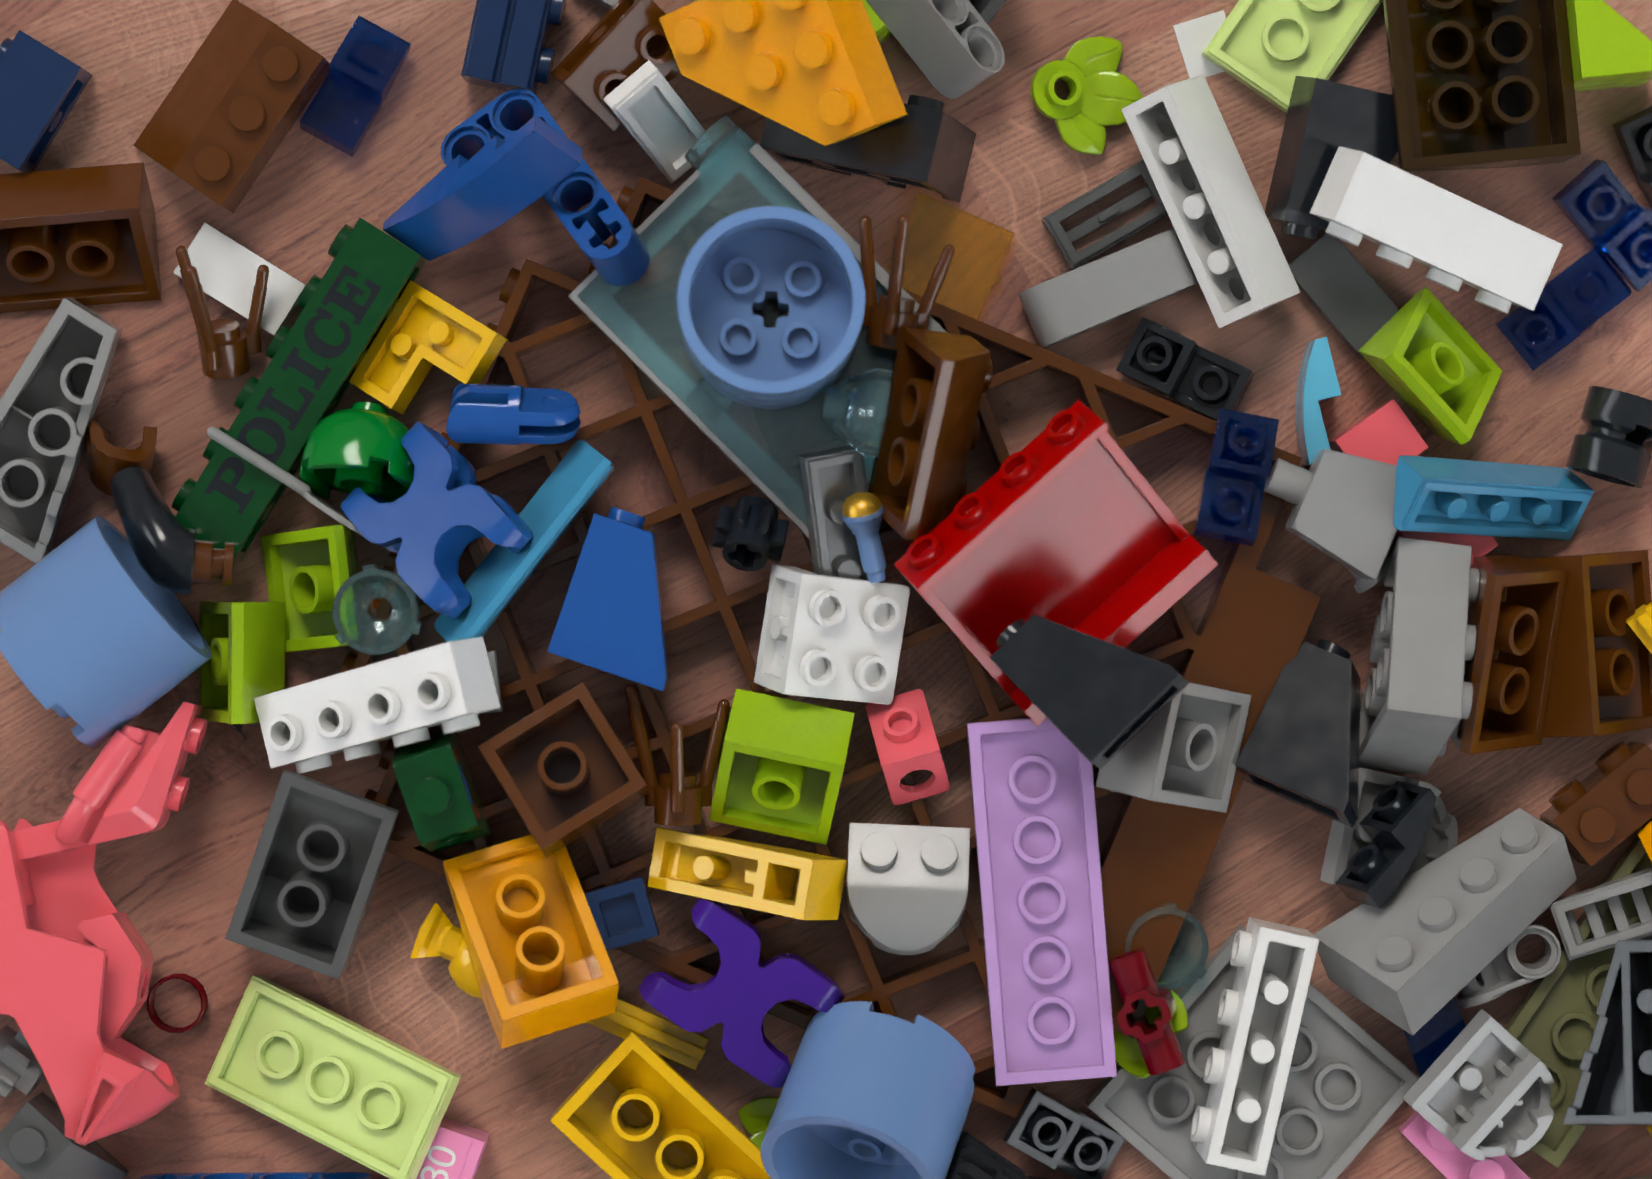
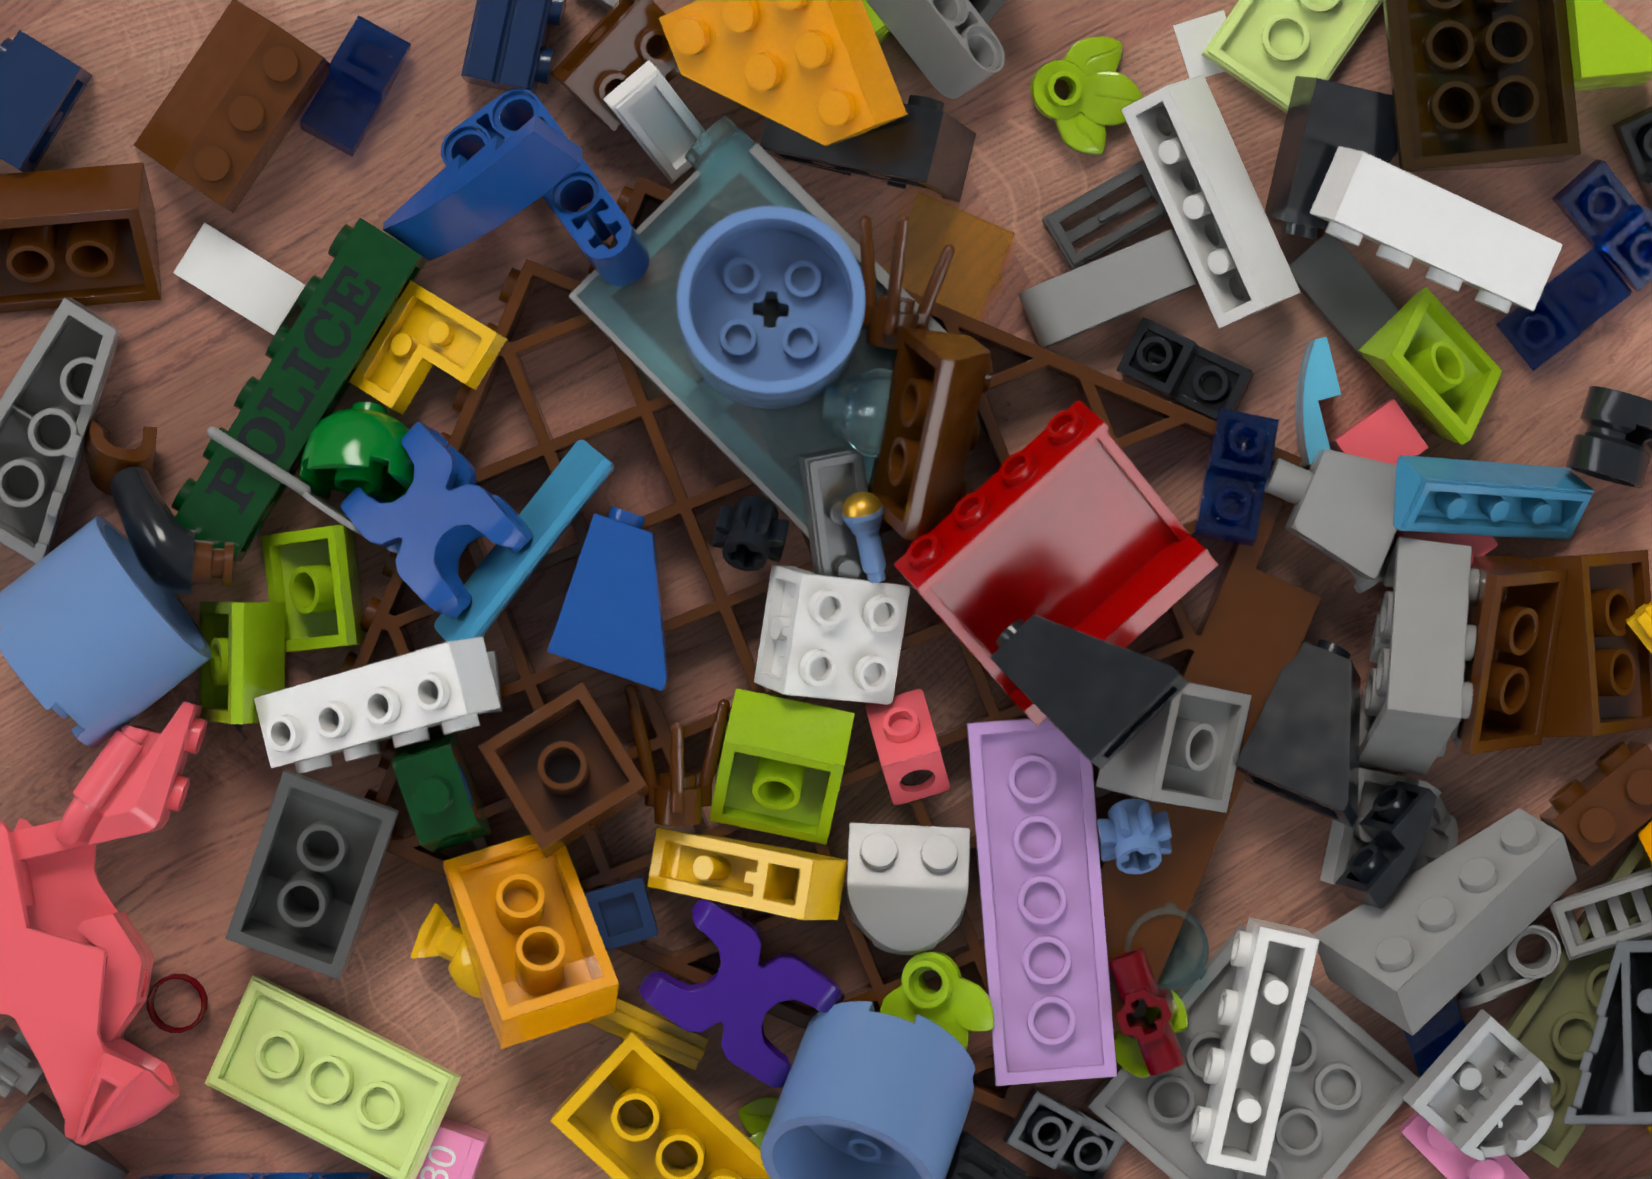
(221, 341): reddish brown plant -> none
(355, 617): clear light blue piece -> none
(511, 415): blue arm -> none
(955, 1007): none -> lime plate
(1134, 836): none -> medium blue gear

